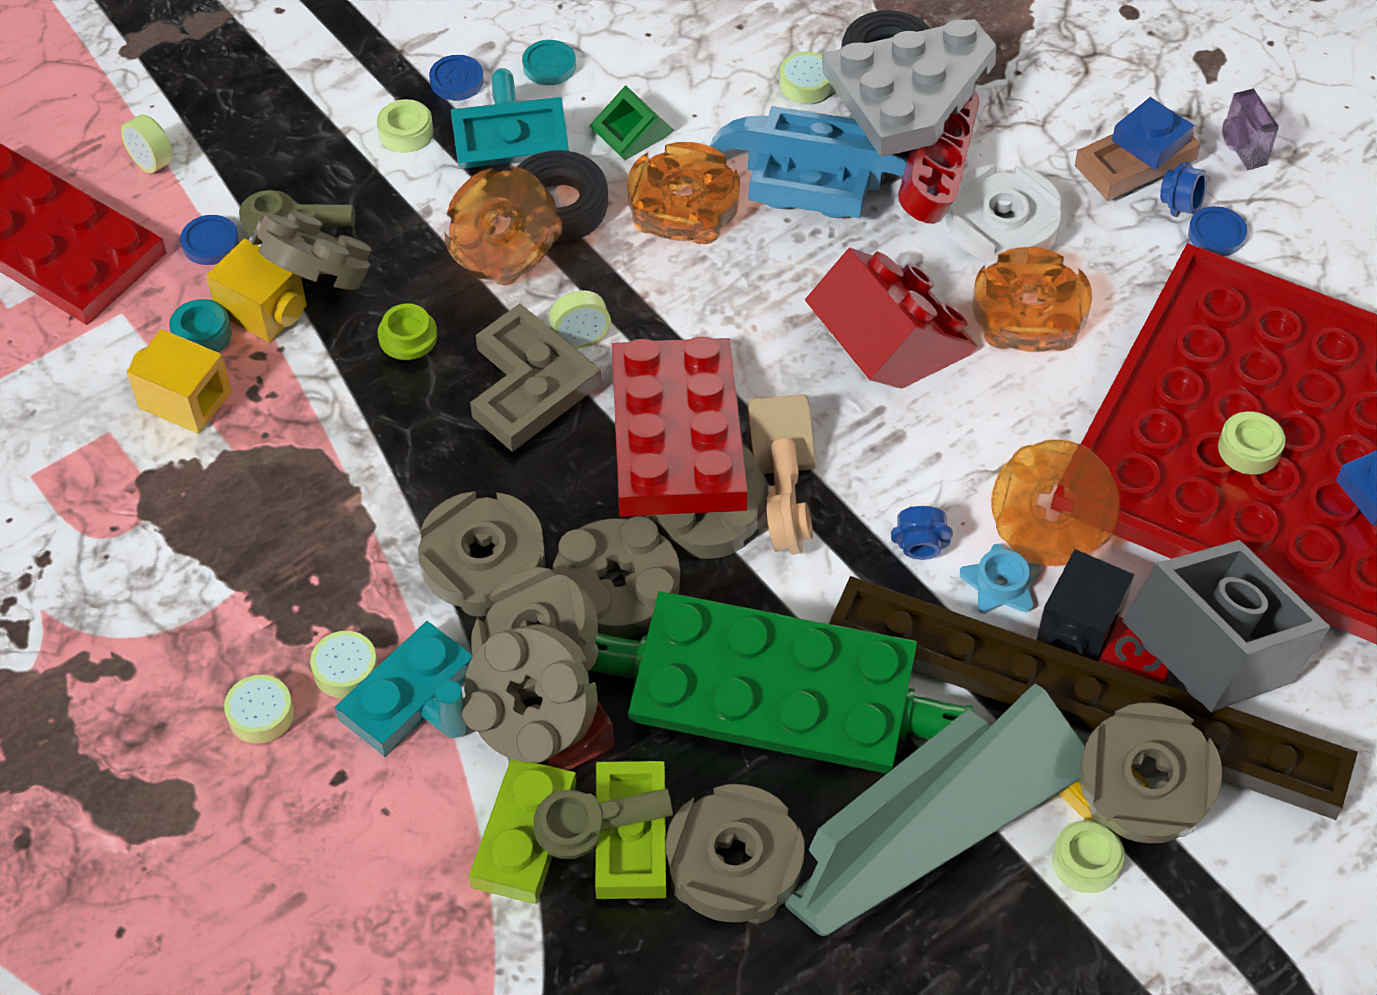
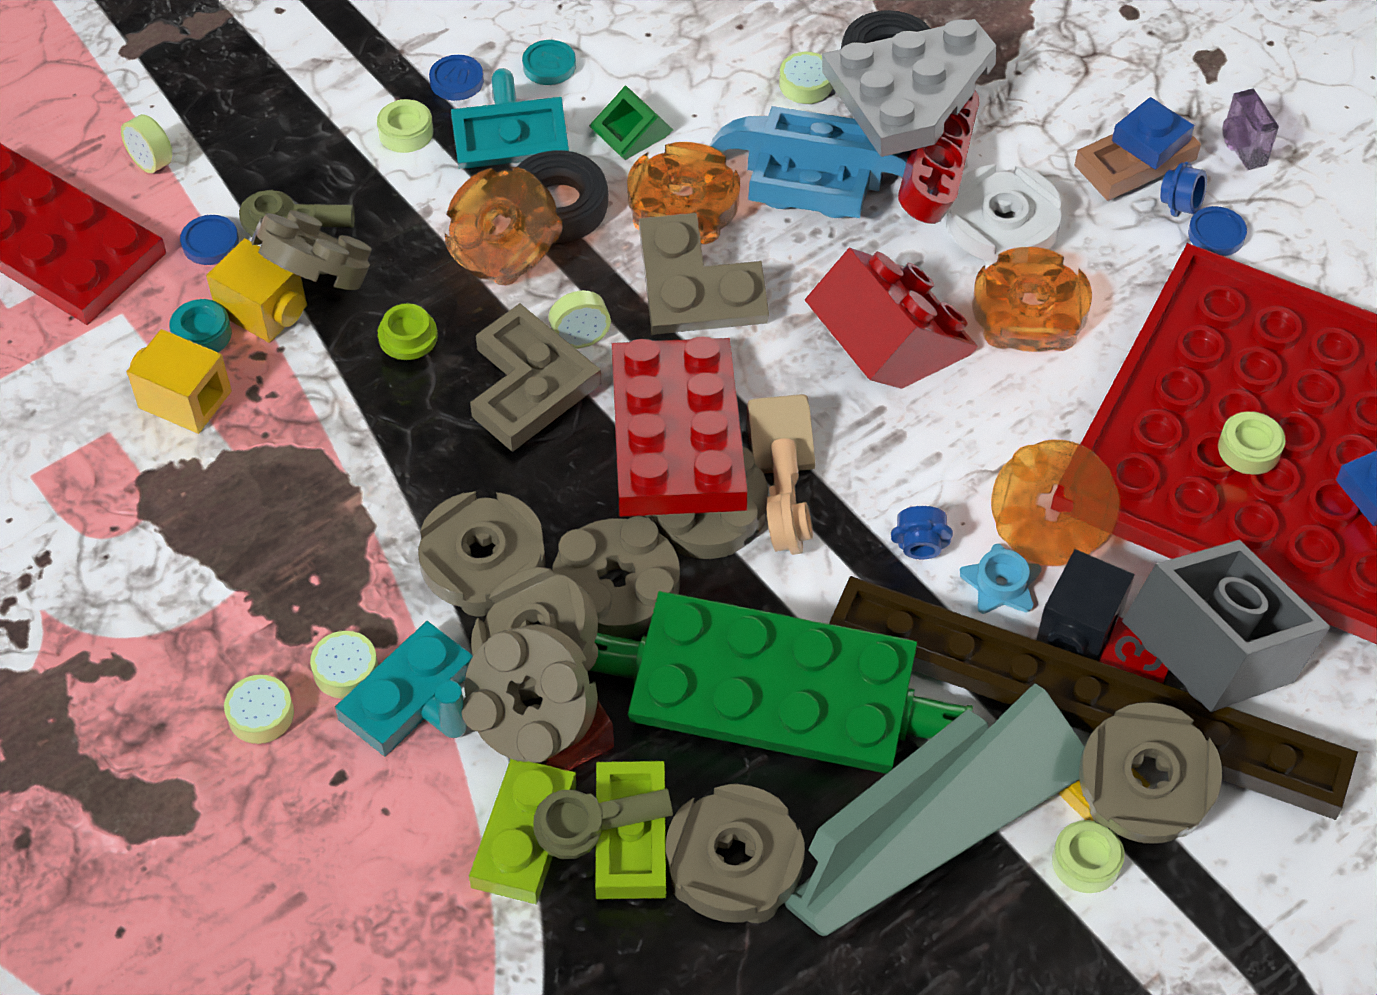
(688, 294): none -> dark tan plate

